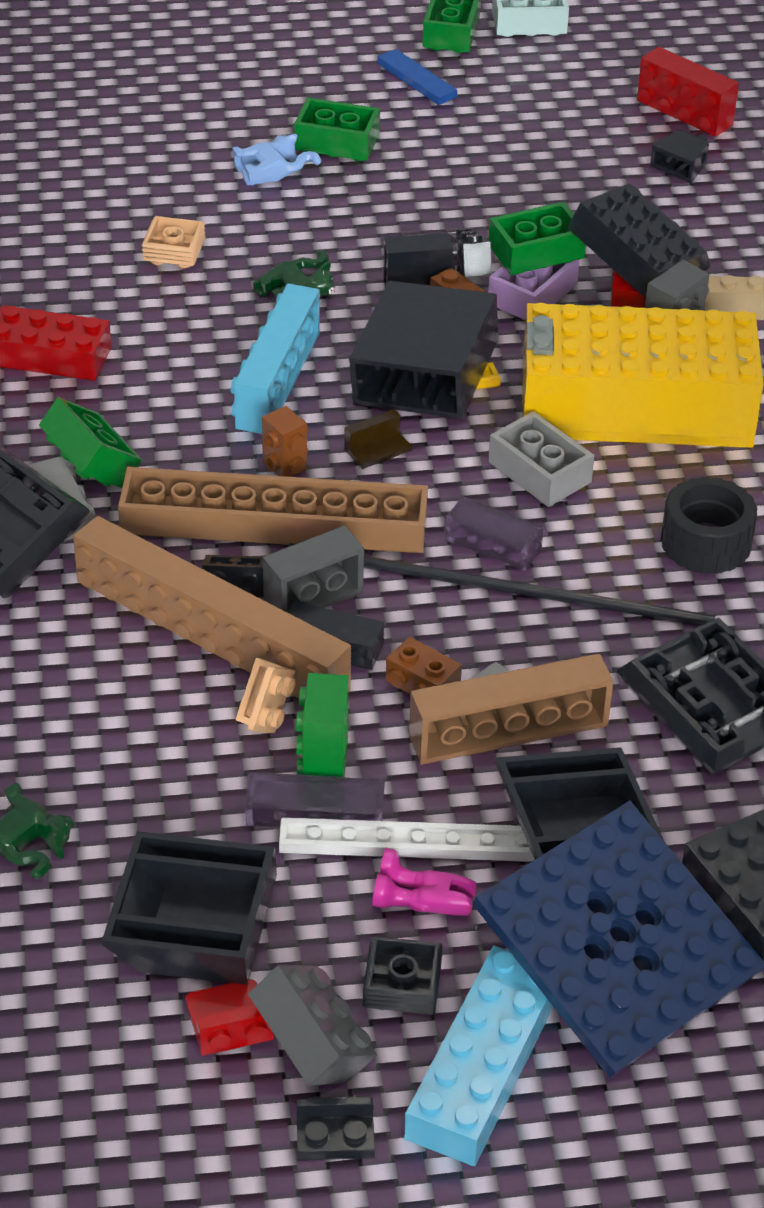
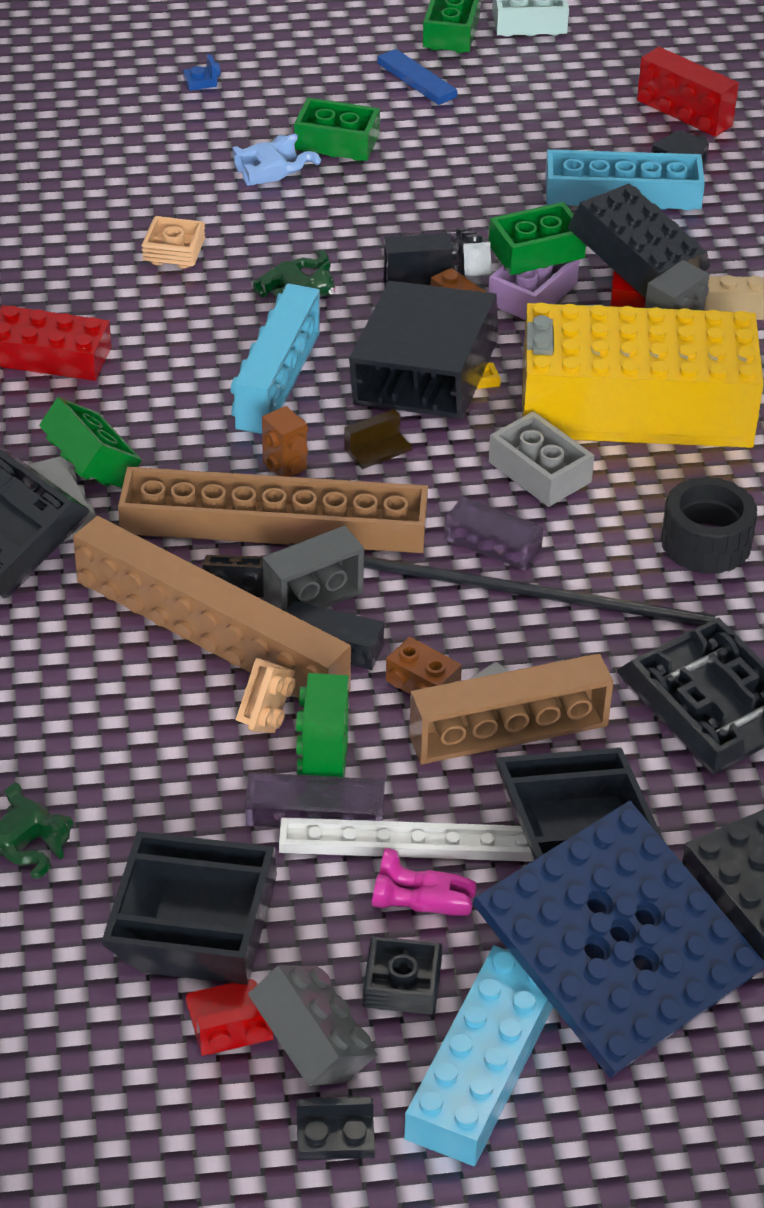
(202, 77): none -> blue bracket
(663, 178): none -> medium azure brick

